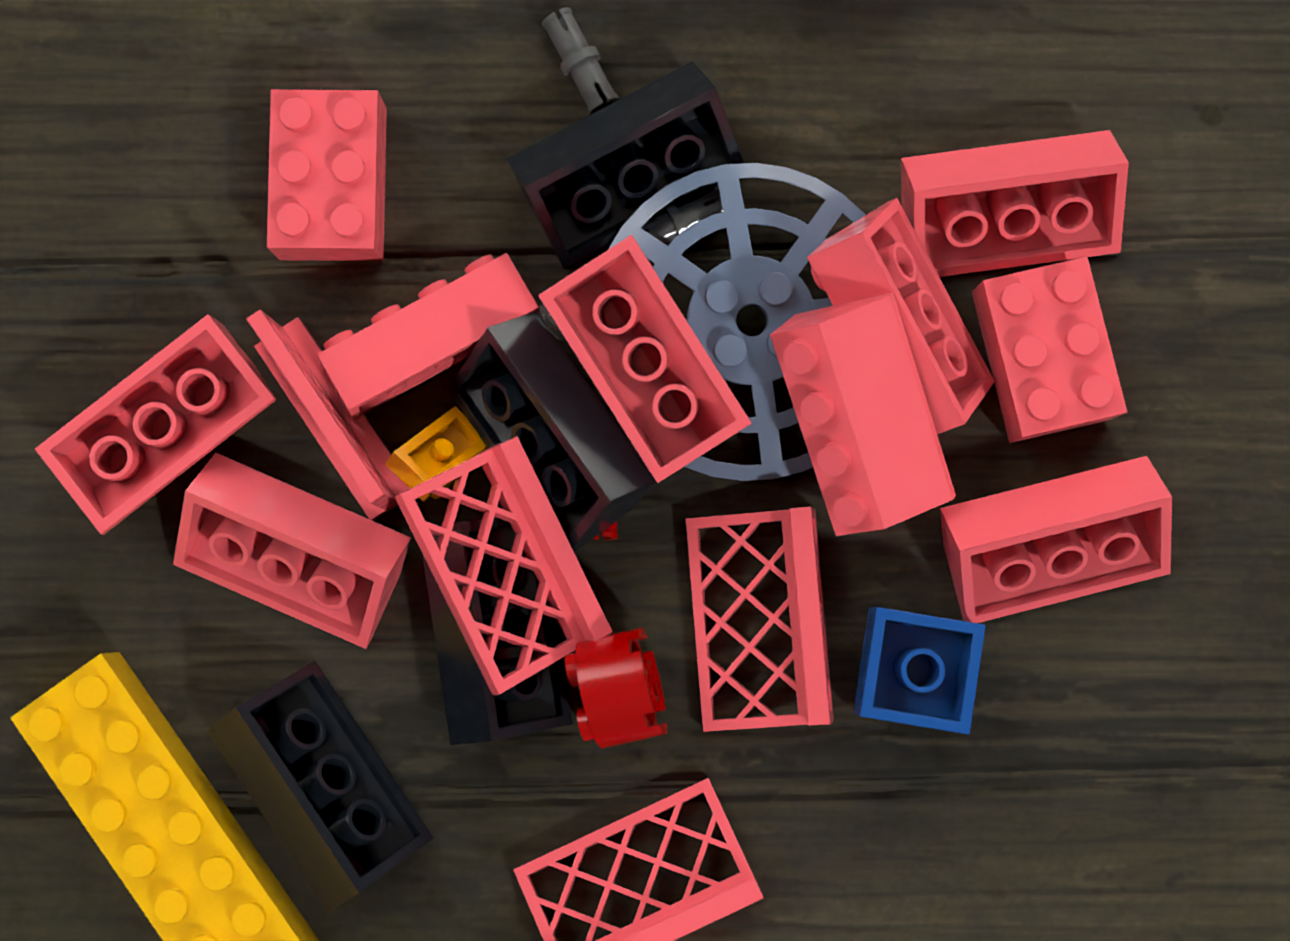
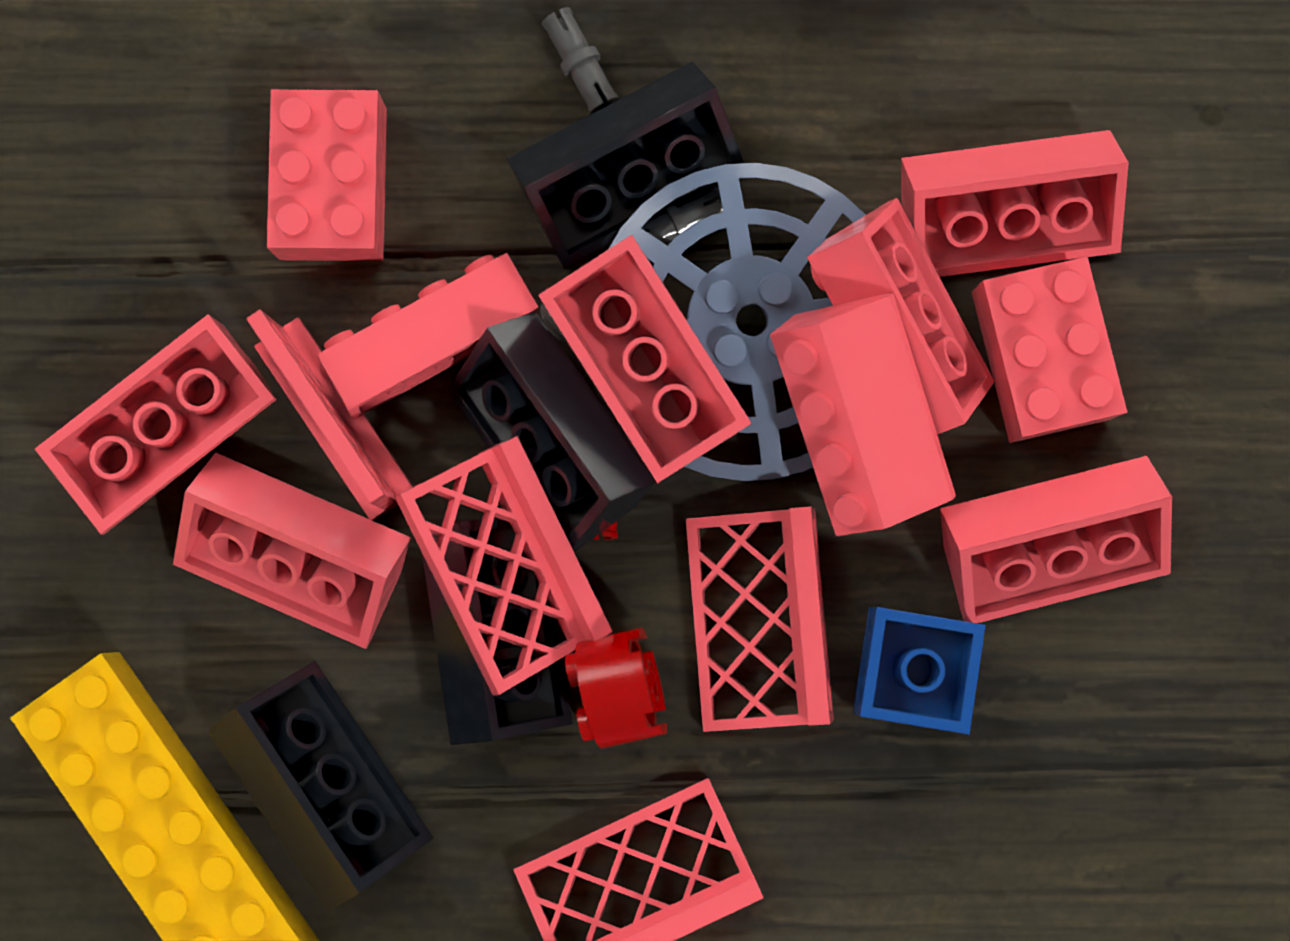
(435, 450): light orange slope -> none

